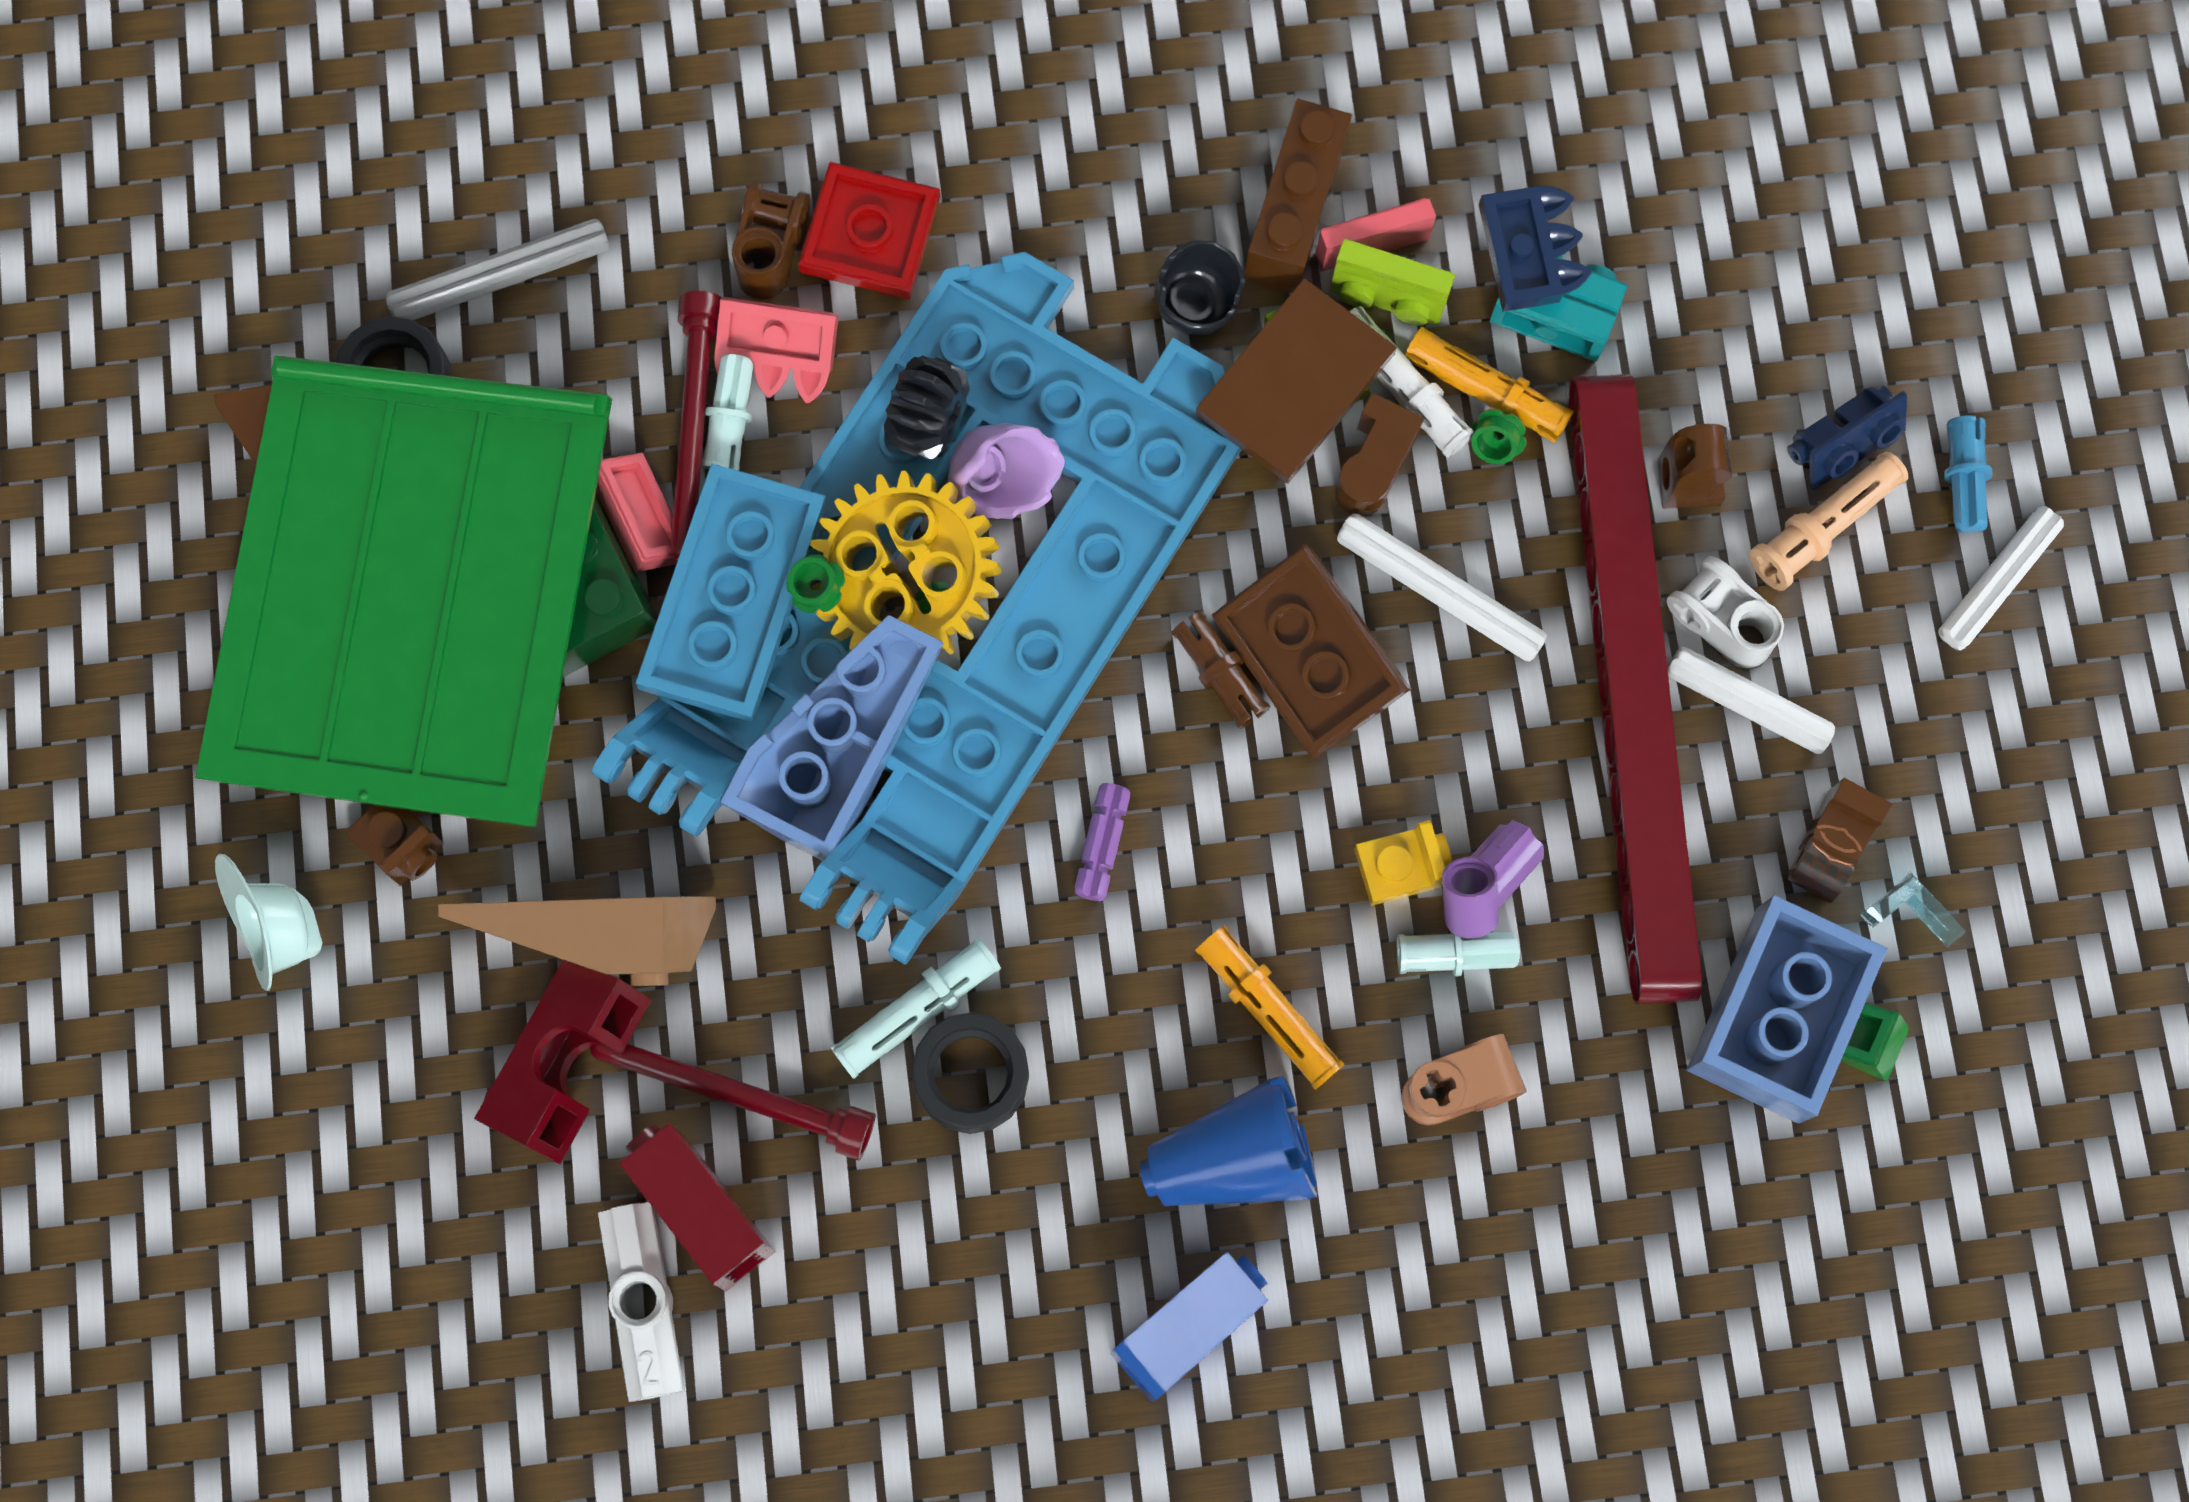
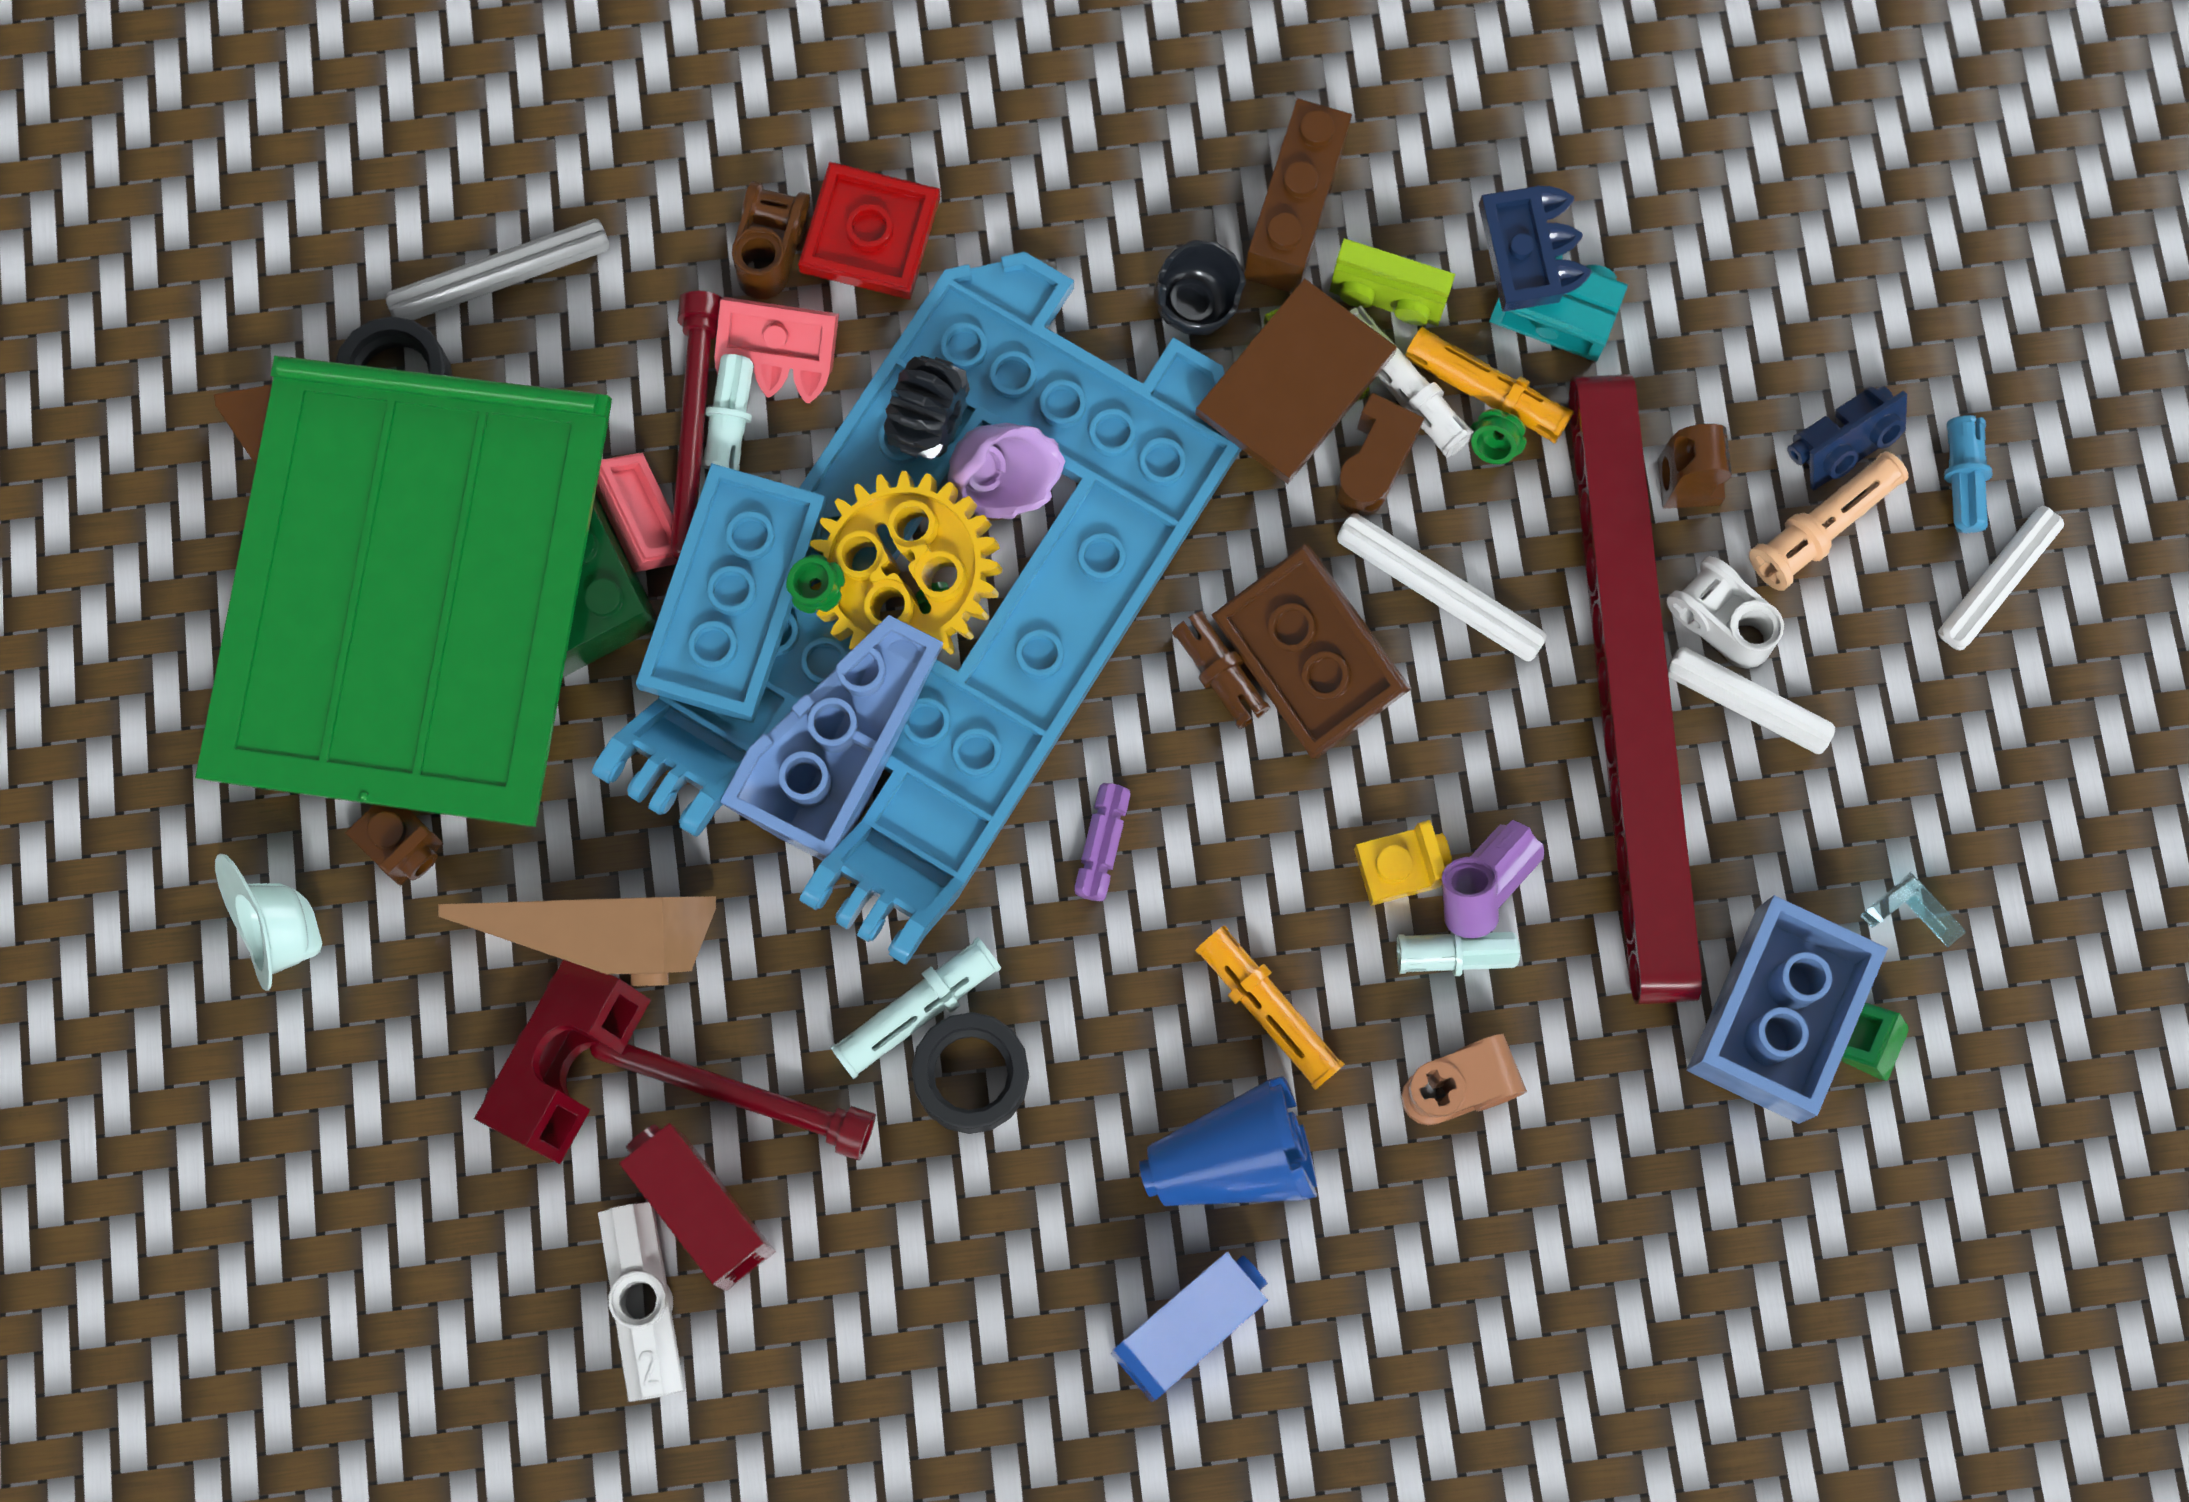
(1381, 230): coral tile -> none
(1837, 839): reddish brown leg -> none

